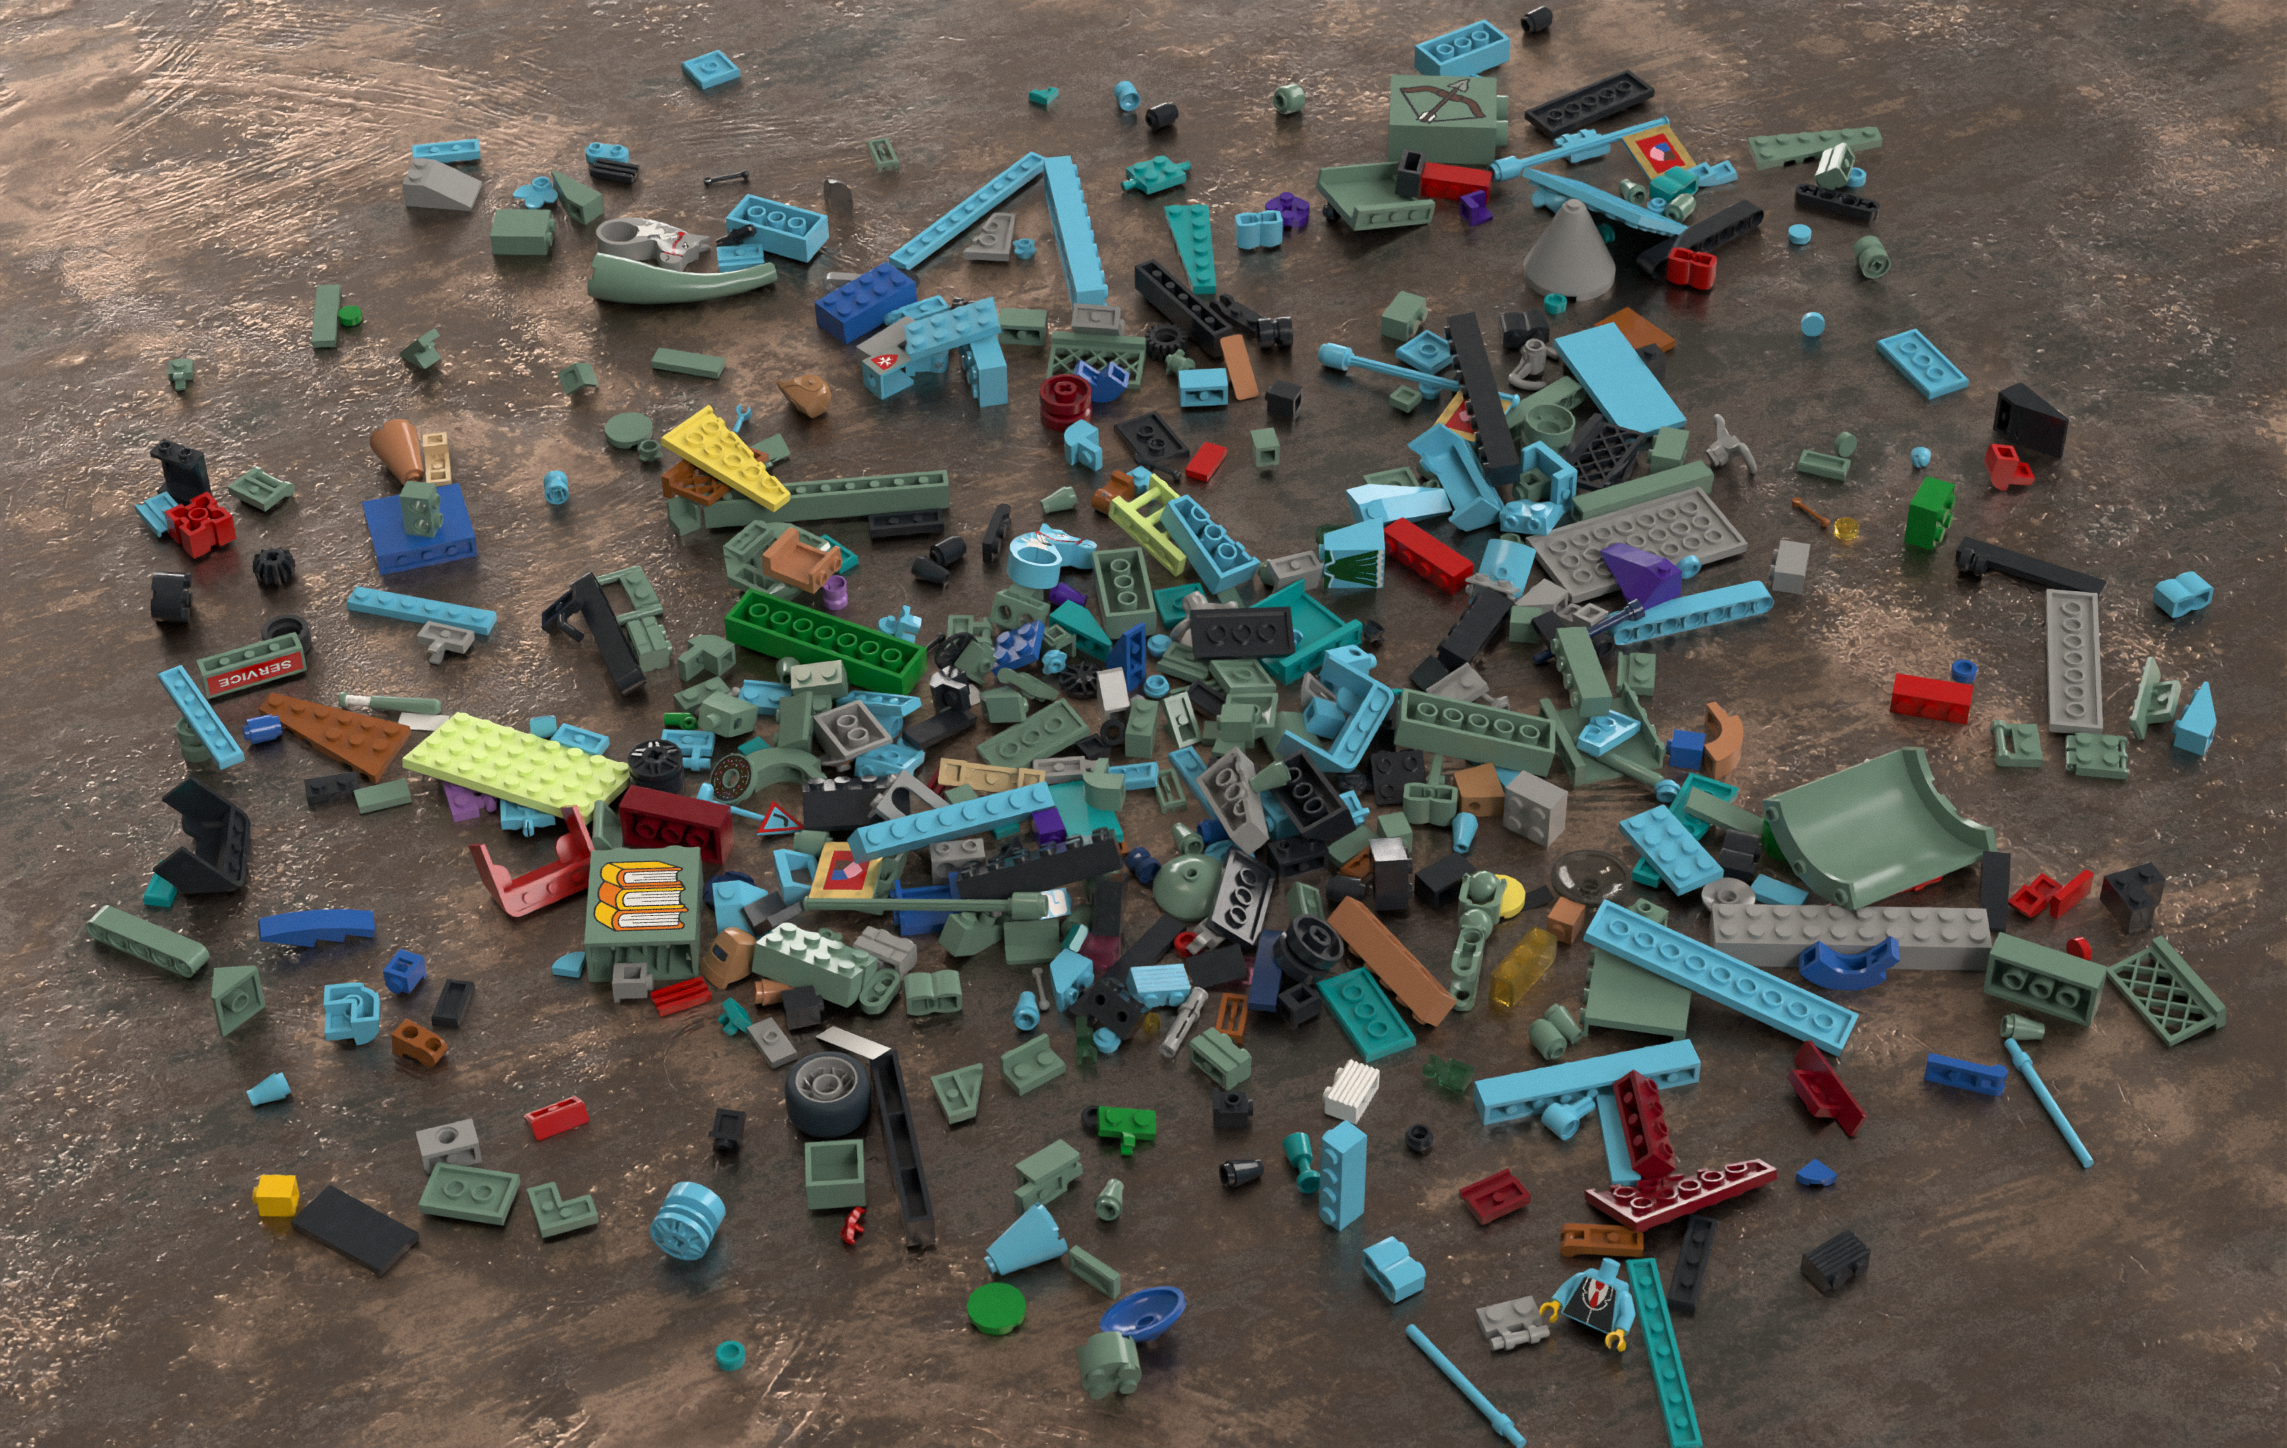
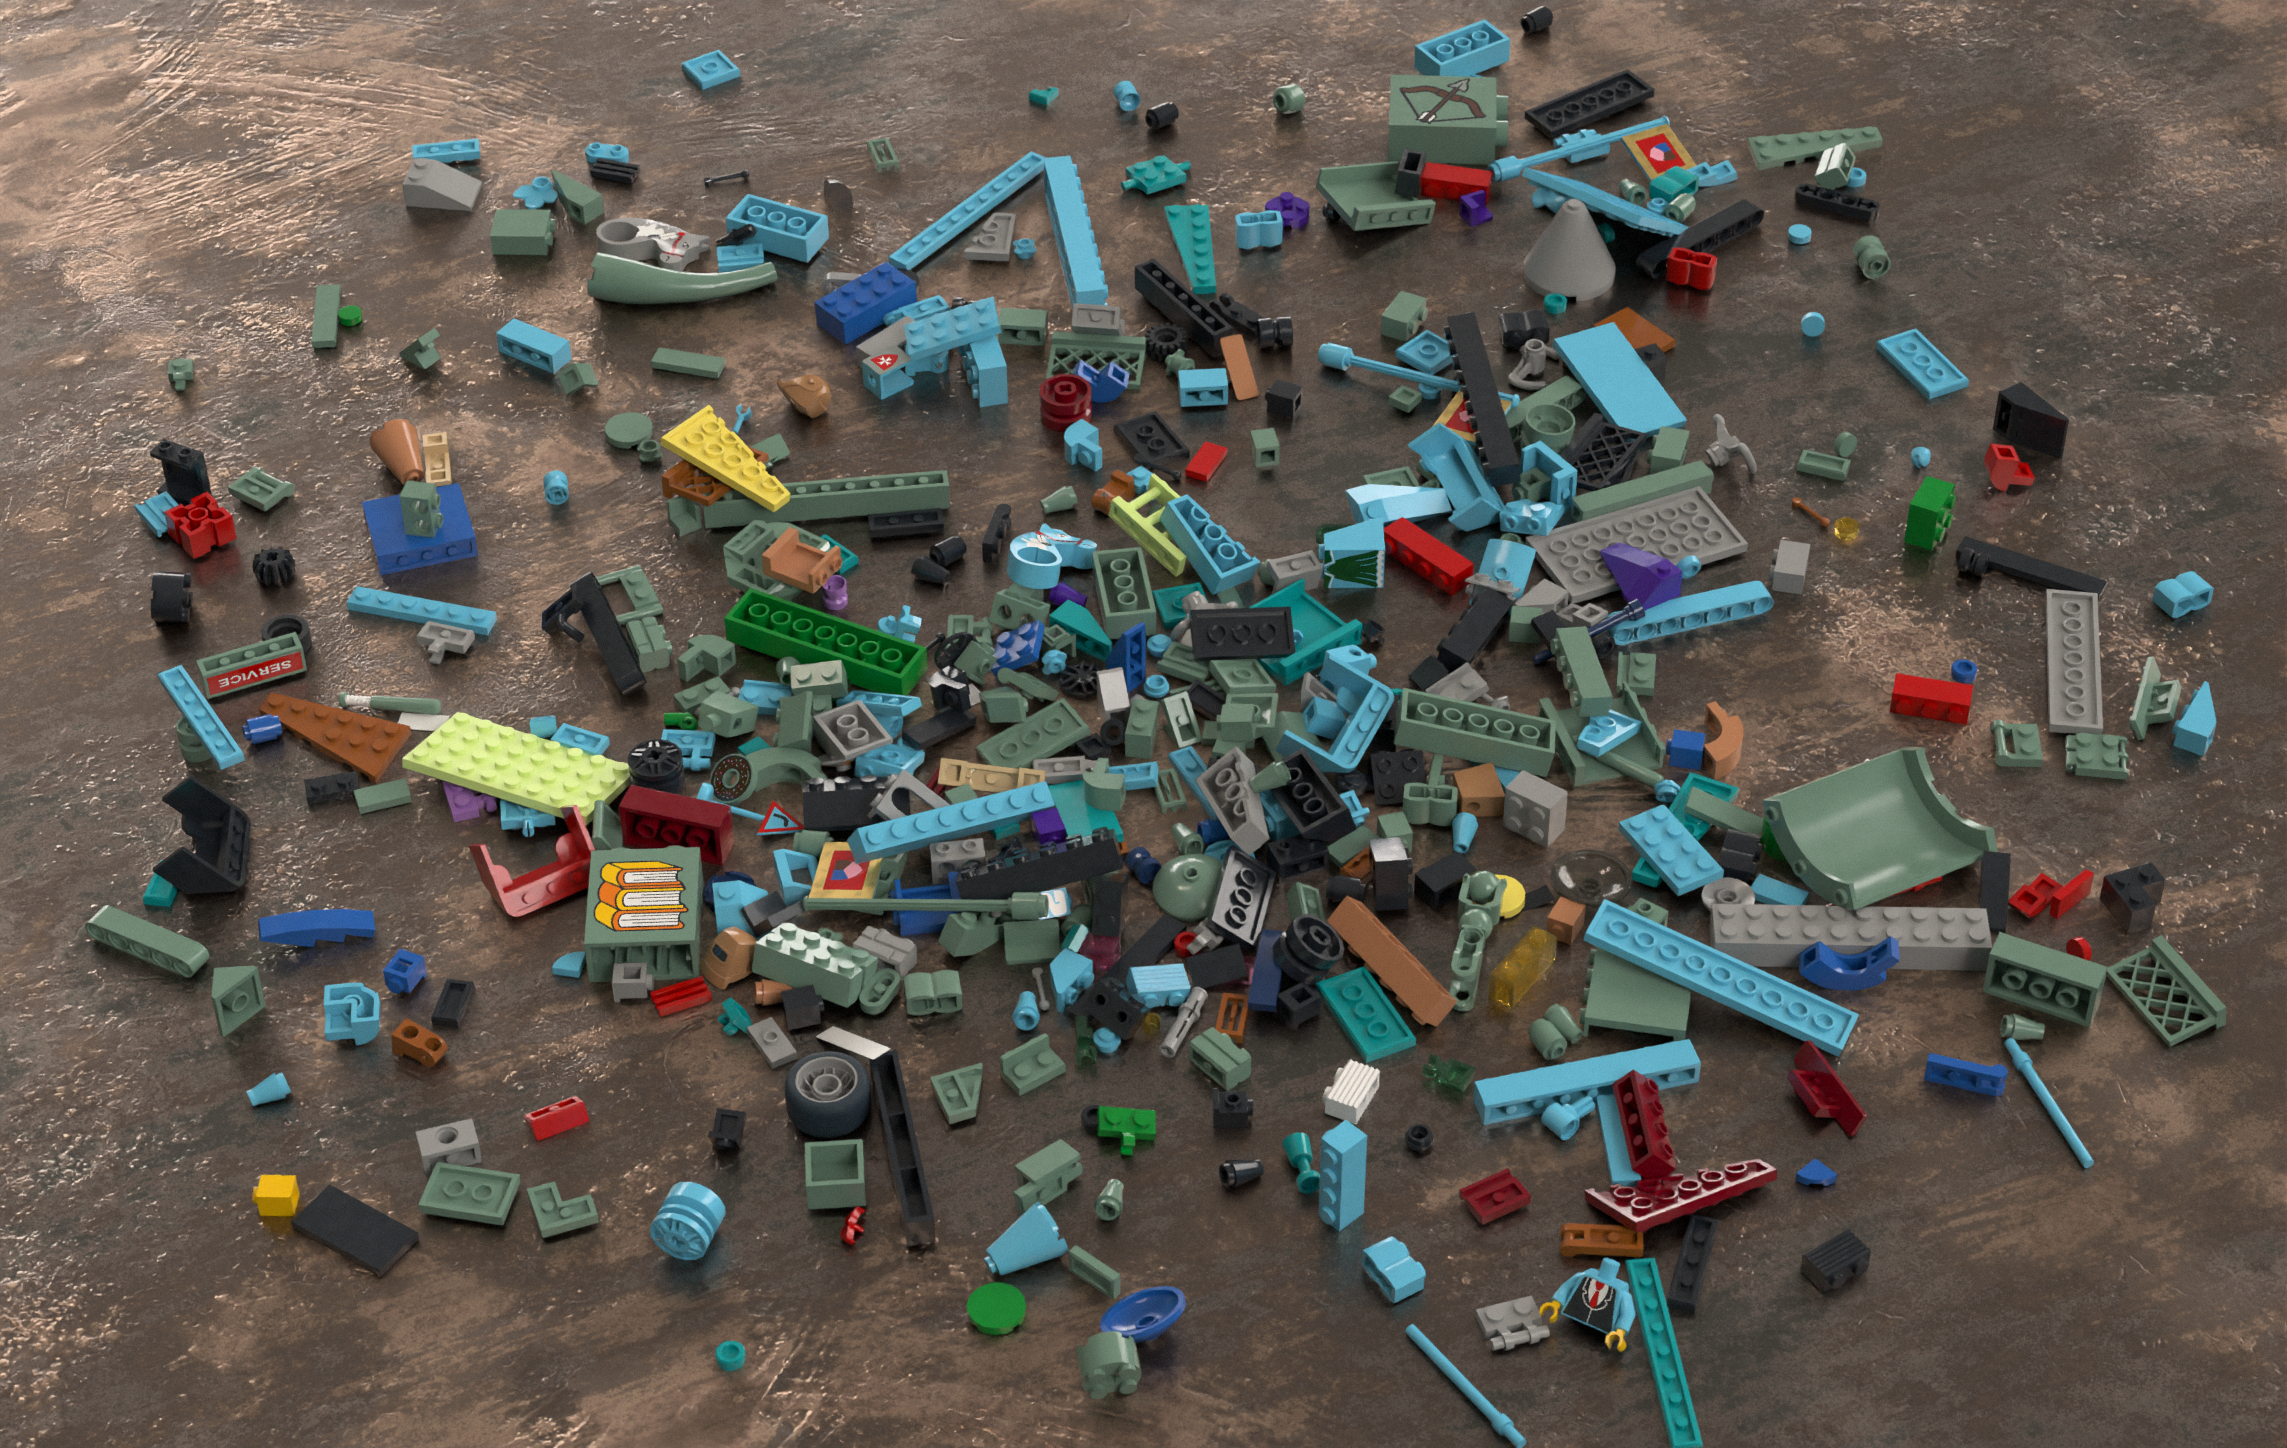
(533, 346): none -> medium azure brick

